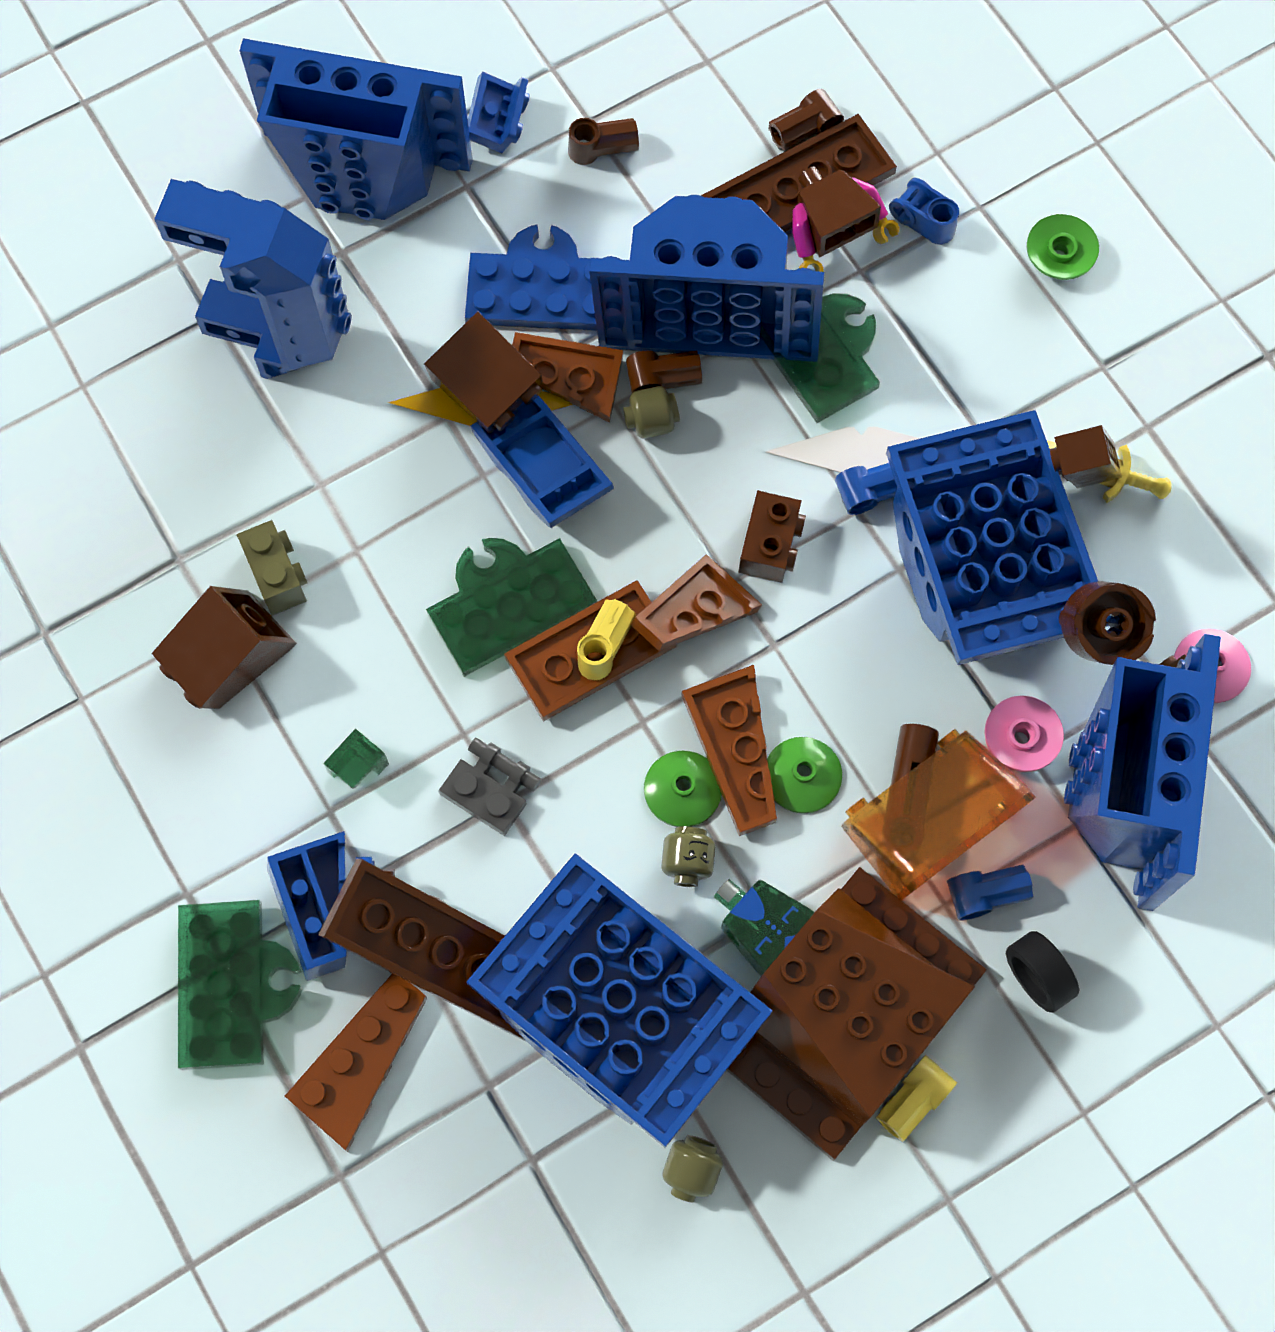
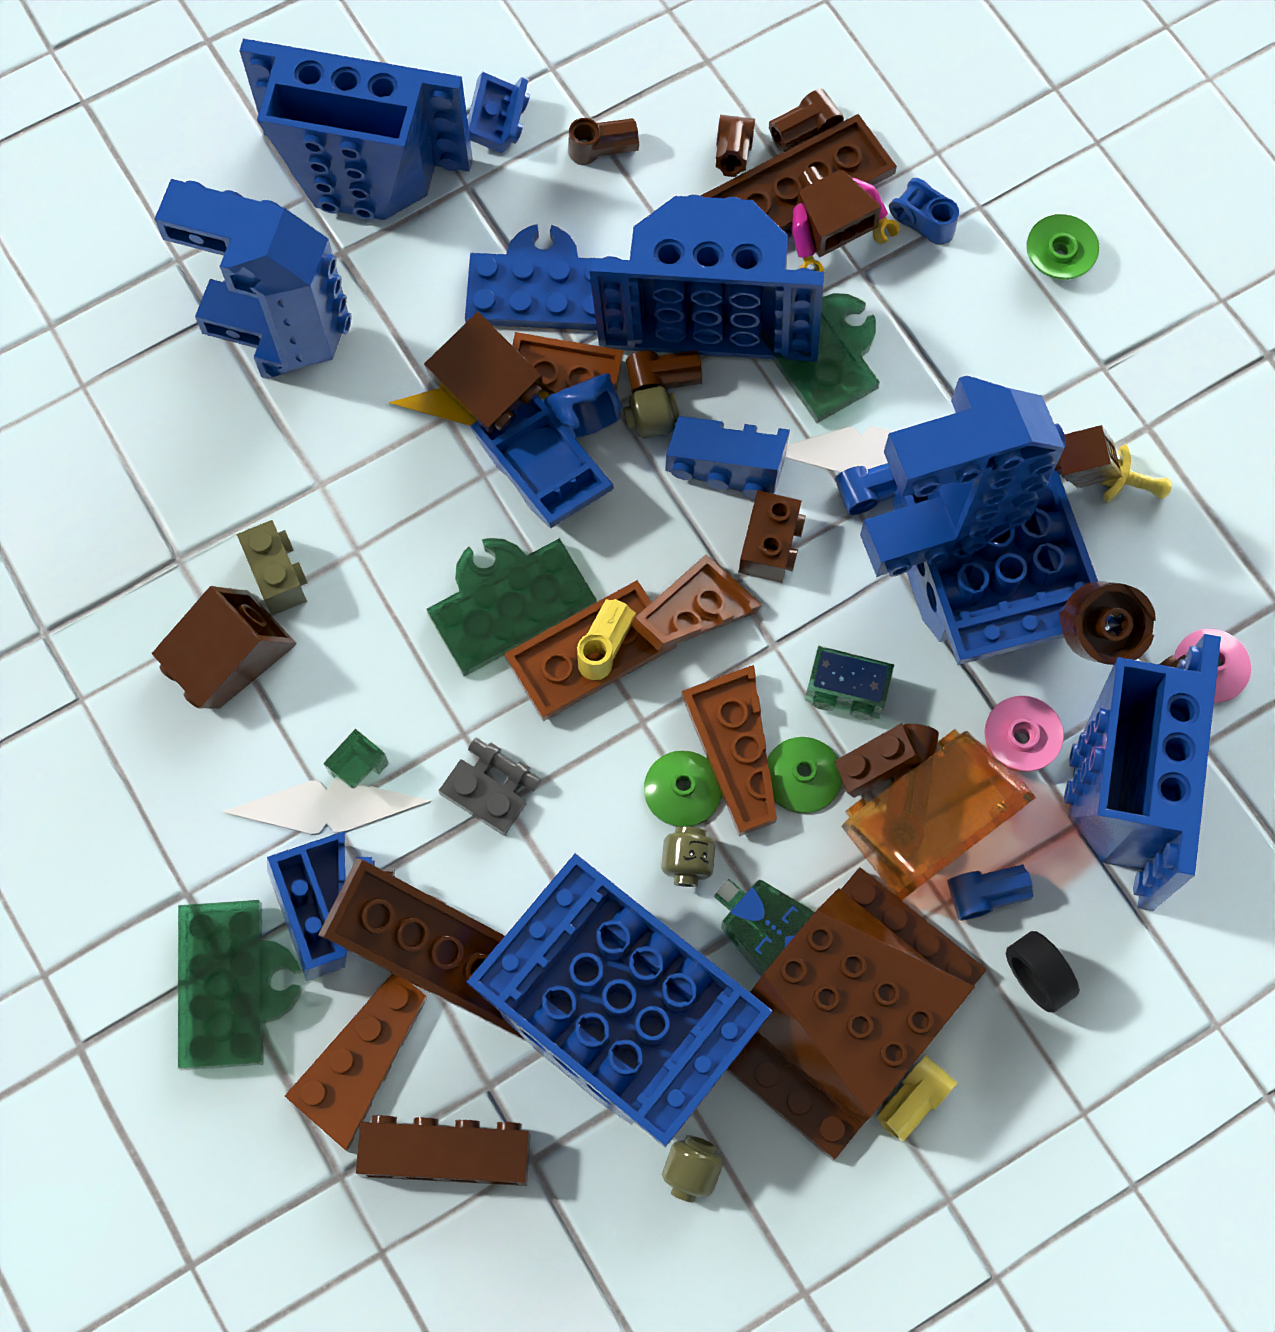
(313, 806): none -> white sticker
(443, 1152): none -> reddish brown brick
(586, 406): none -> blue hair
(727, 457): none -> blue wedge
(733, 143): none -> reddish brown piece
(849, 683): none -> brick
(877, 760): none -> reddish brown plate
(976, 469): none -> blue wedge

